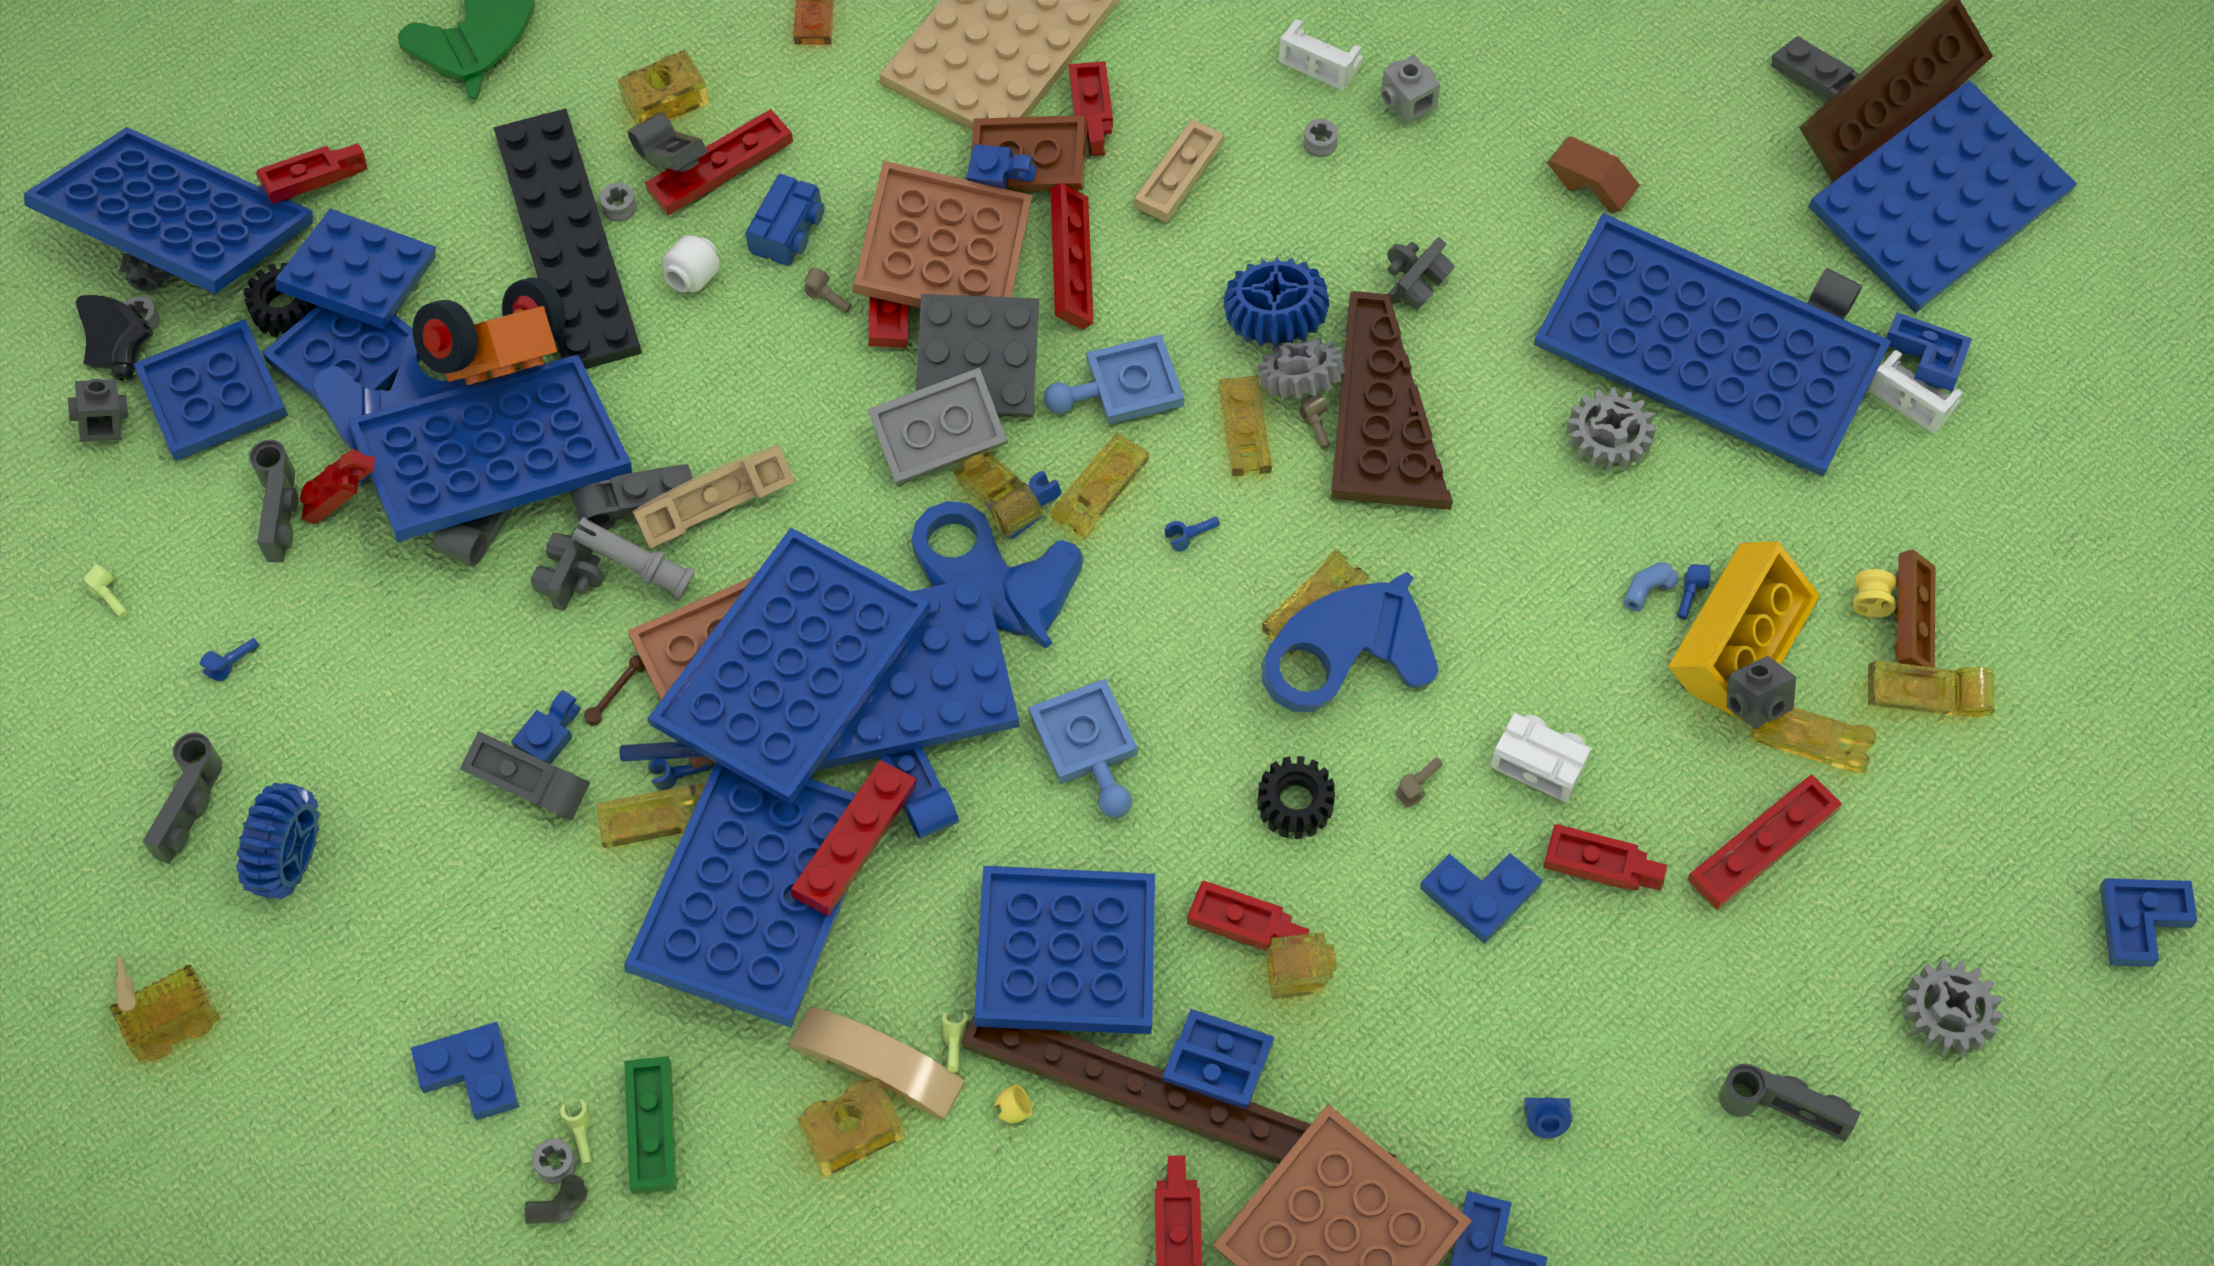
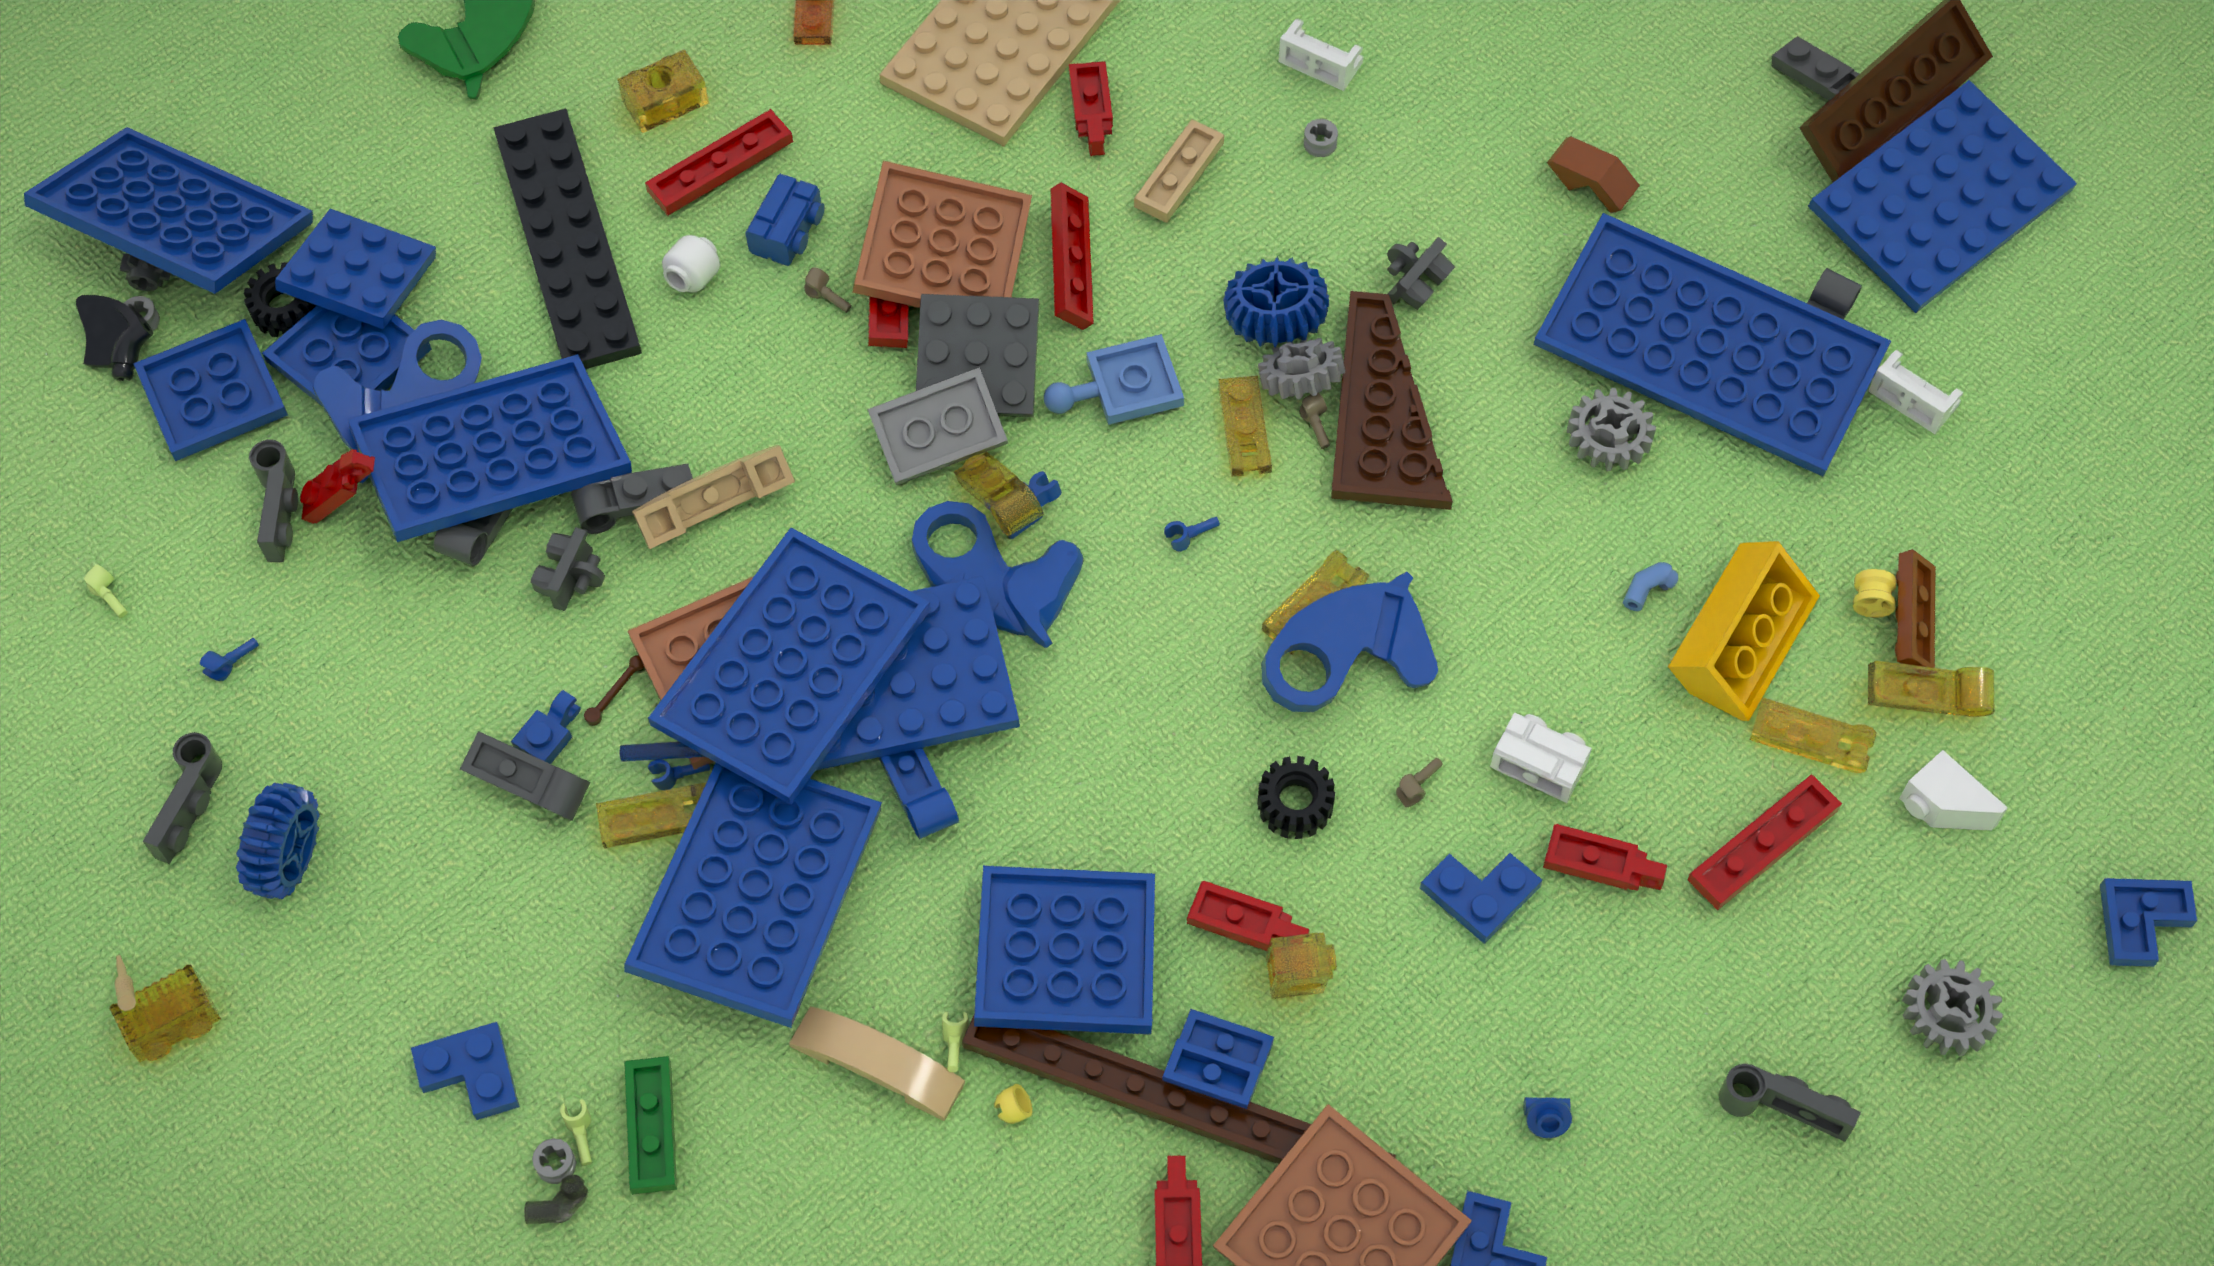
(98, 410): dark grey brick -> none
(310, 171): red hinge -> none
(466, 350): brick -> none
(614, 192): light grey bush -> none
(651, 566): light grey pin -> none
(663, 146): dark grey plate -> none
(837, 1148): clear yellow brick -> none
(853, 838): red plate -> none
(997, 164): blue plate -> none
(1052, 142): dark orange plate -> none
(1086, 735): medium blue plate -> none
(1100, 484): clear yellow plate -> none
(1410, 88): light grey brick -> none
(1696, 577): blue hand -> none
(1761, 692): dark grey brick -> none
(1940, 350): blue plate -> none
(1951, 797): none -> white slope

